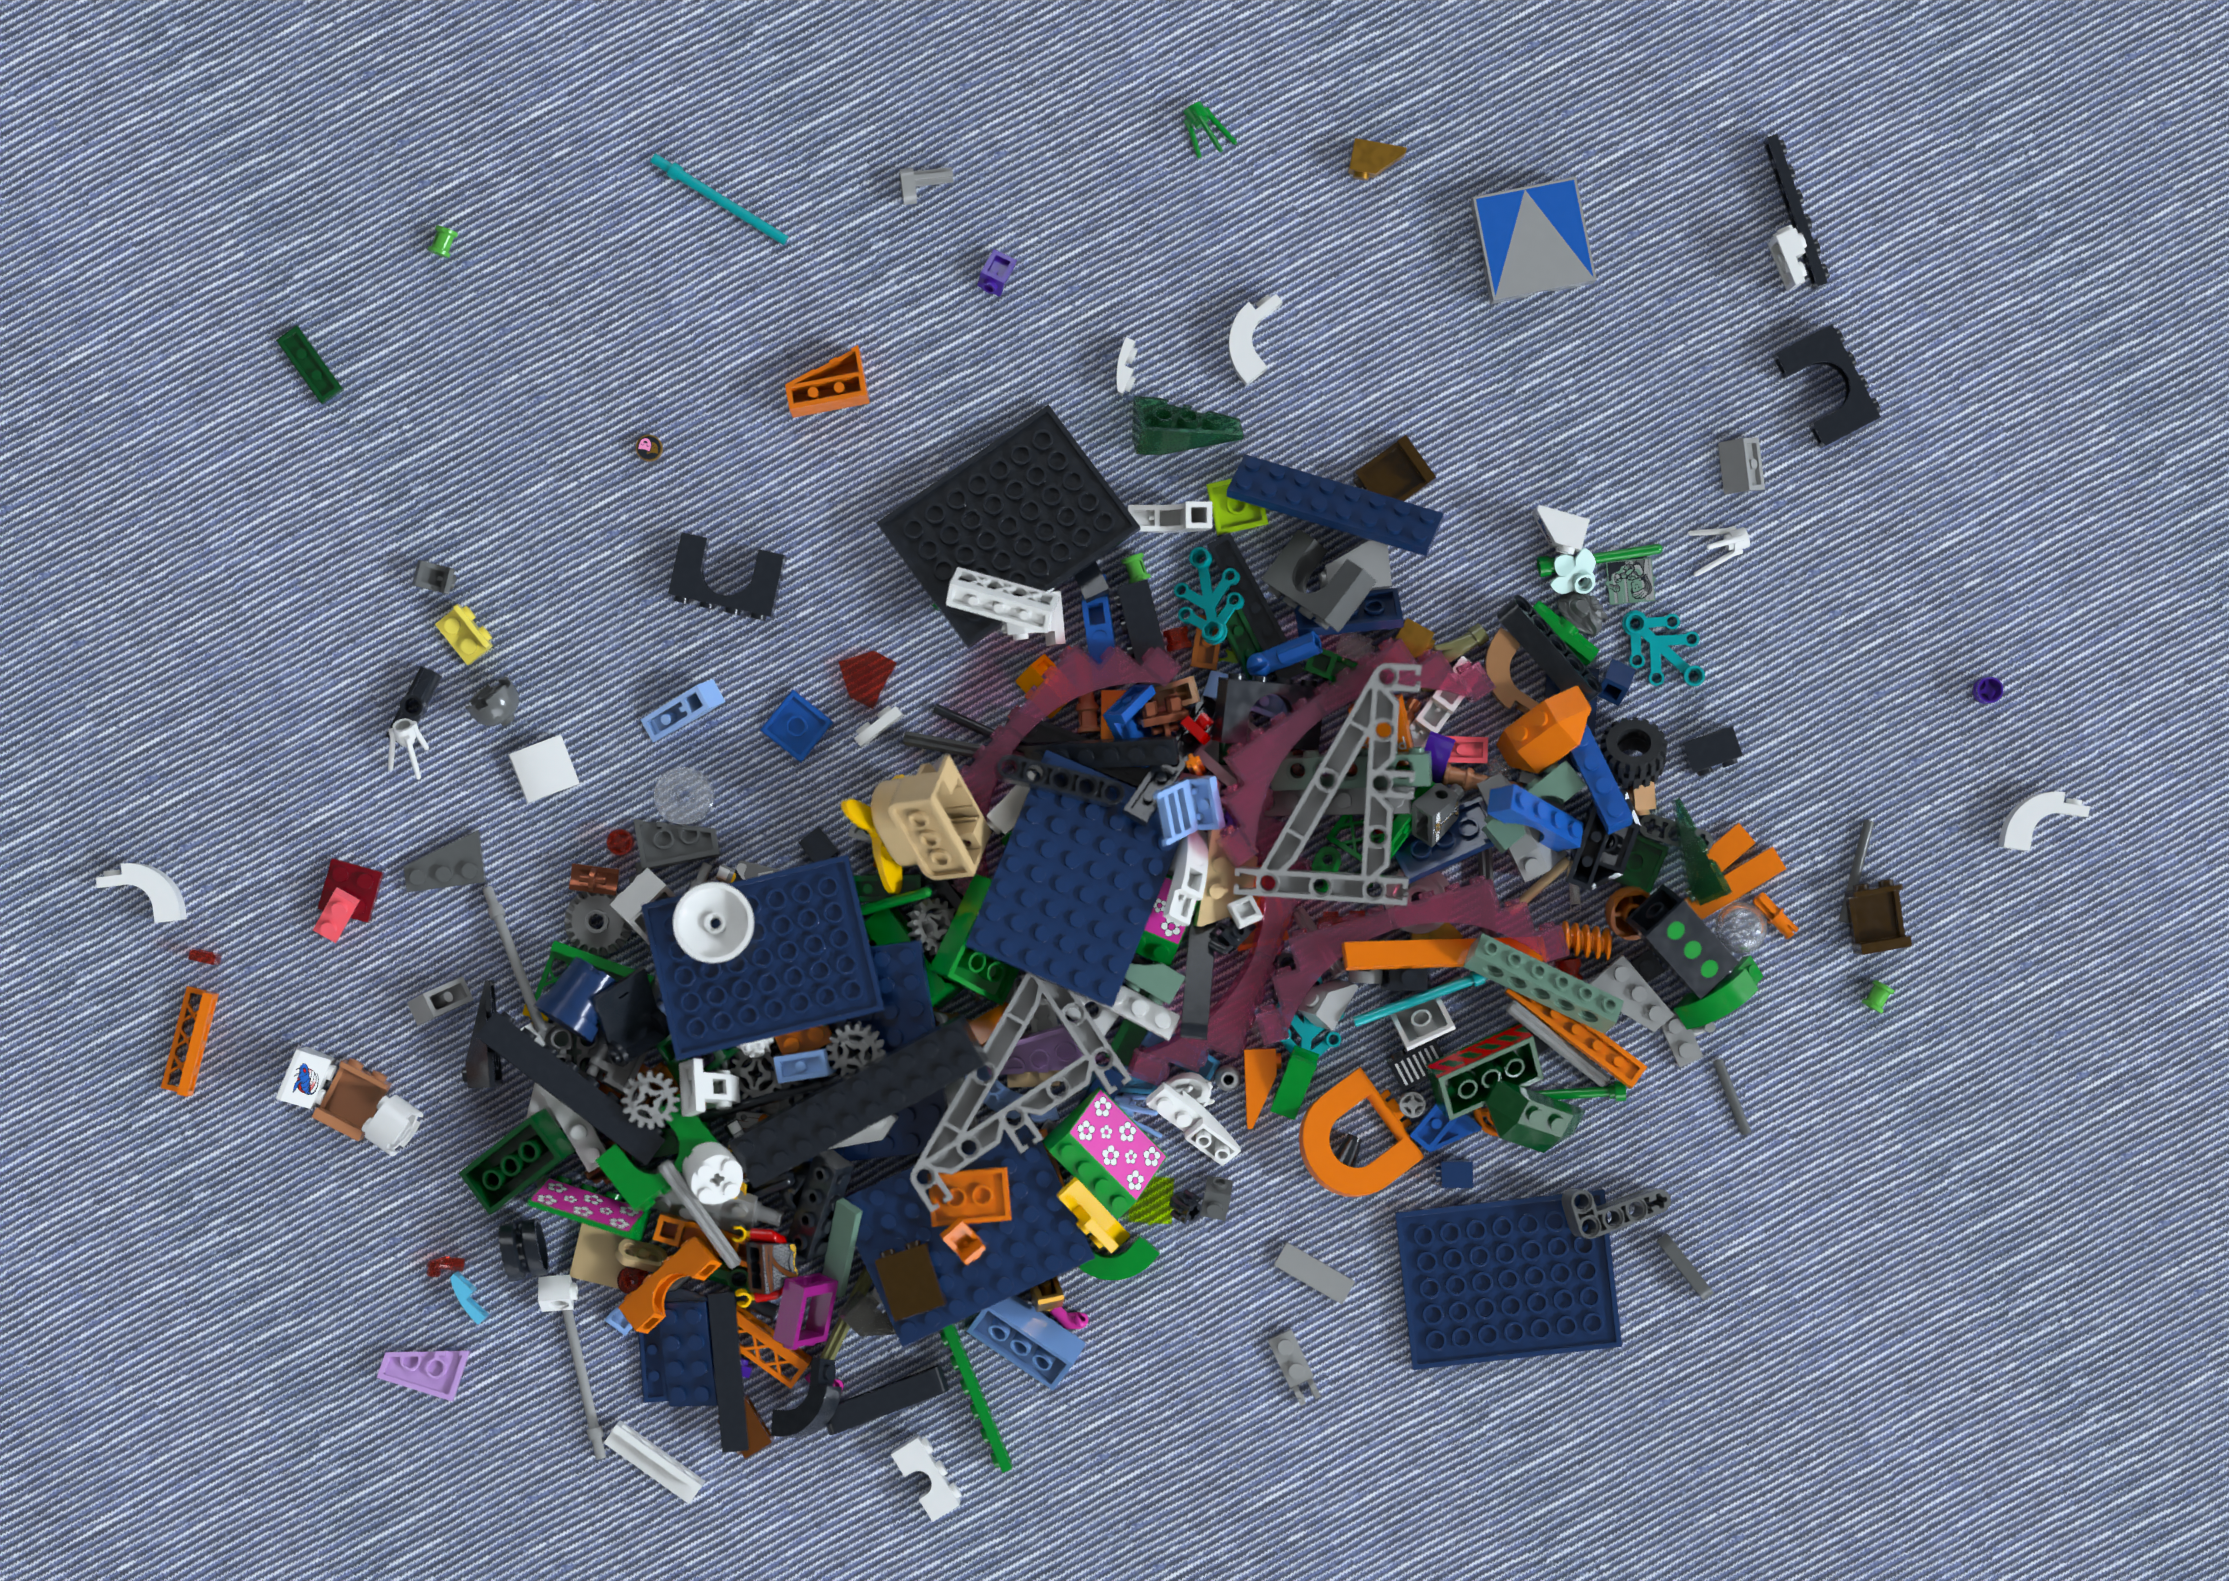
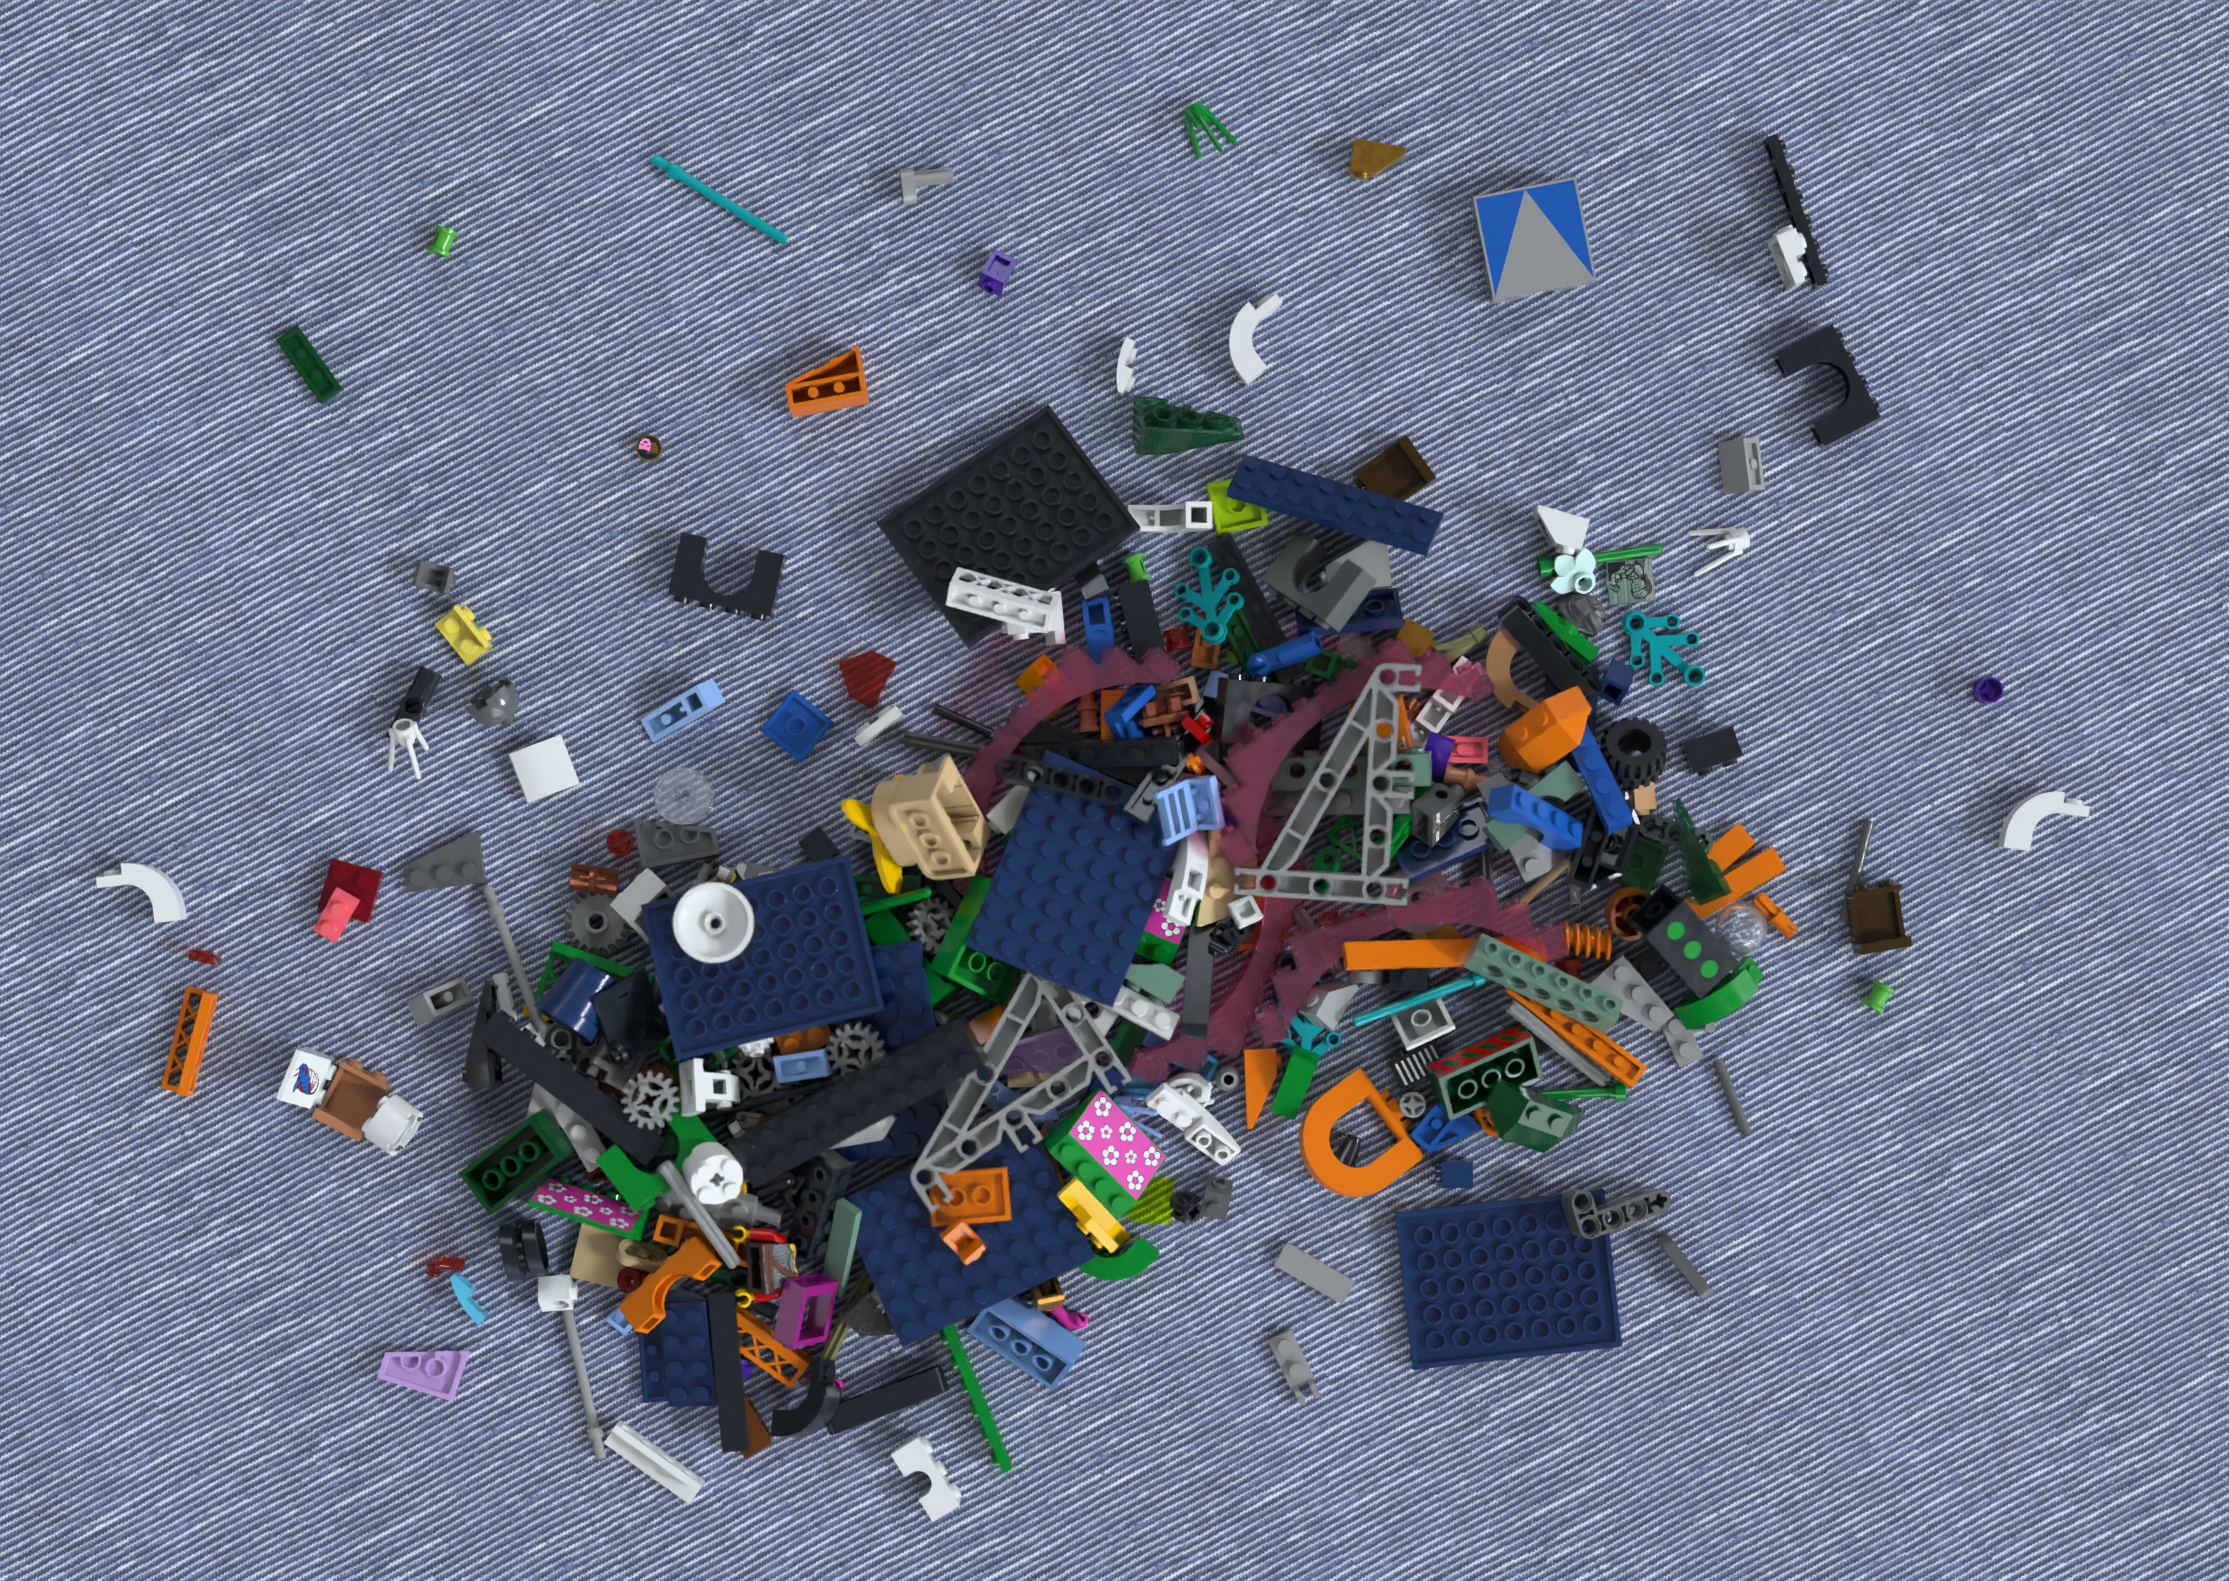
(504, 994): none -> white axle
(909, 1280): dark brown panel -> none

